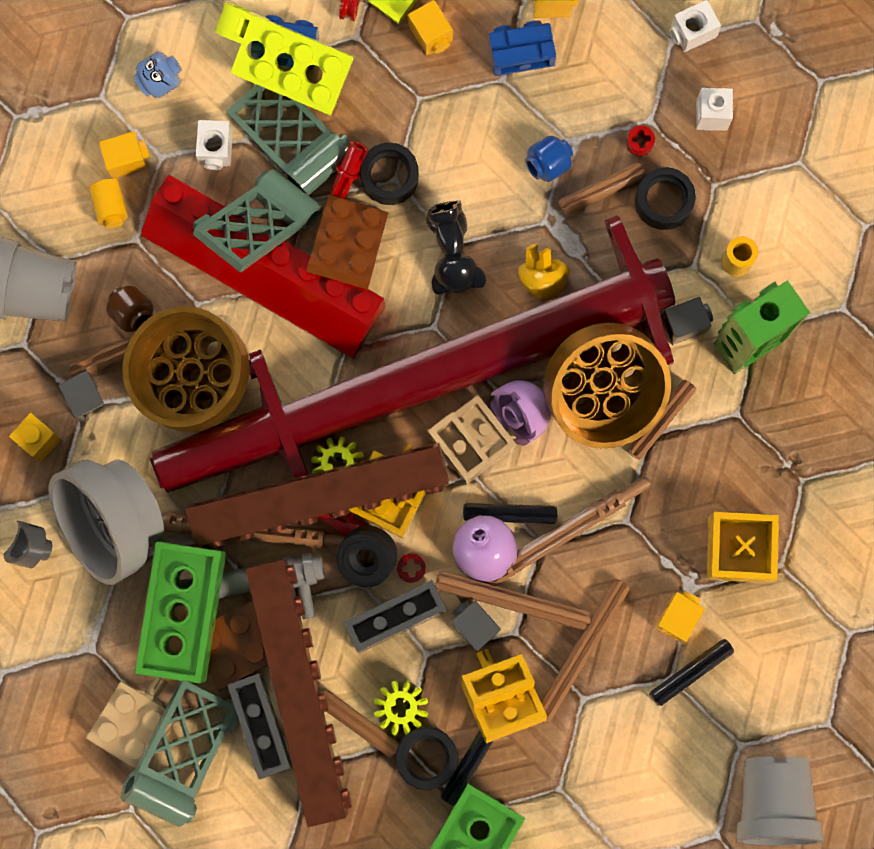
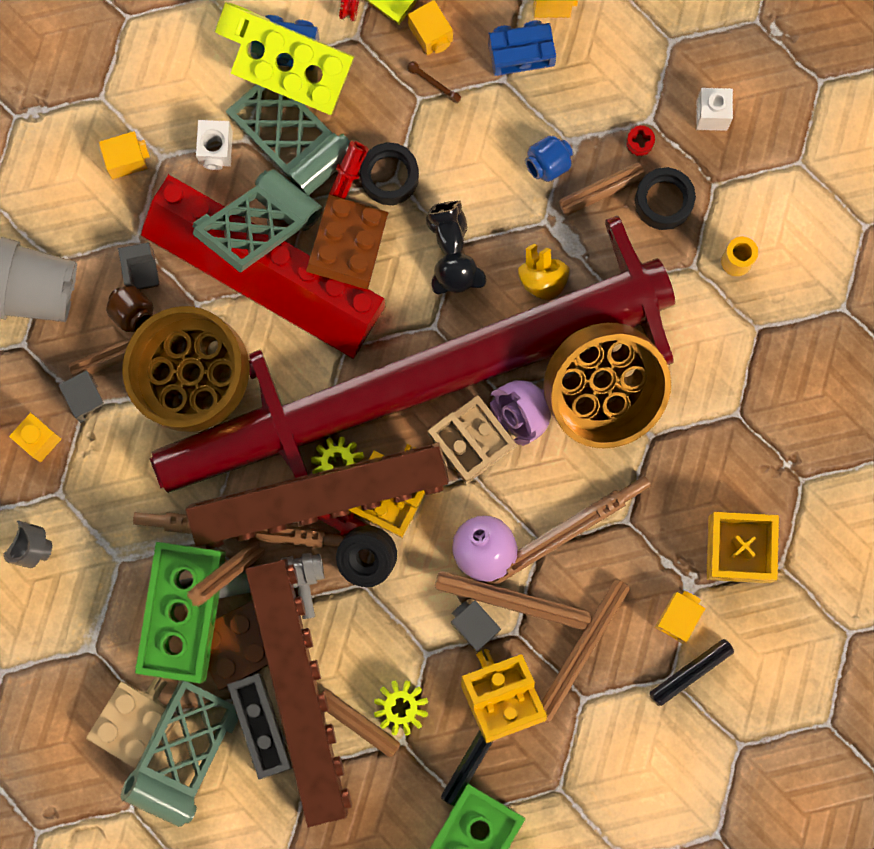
(106, 517): light grey wheel -> none
(108, 203): yellow brick -> none
(139, 266): none -> dark grey panel
(158, 74): medium blue head -> none
(225, 573): none -> medium nougat axle
(395, 616): dark grey brick -> none
(402, 758): black tyre -> none
(403, 562): red bush -> none
(413, 67): none -> reddish brown hinge
(512, 513): black axle -> none
(675, 404): medium nougat axle -> none
(687, 320): dark grey brick -> none
(703, 17): white brick -> none
(760, 325): bright green brick -> none
(778, 803): light grey piece -> none

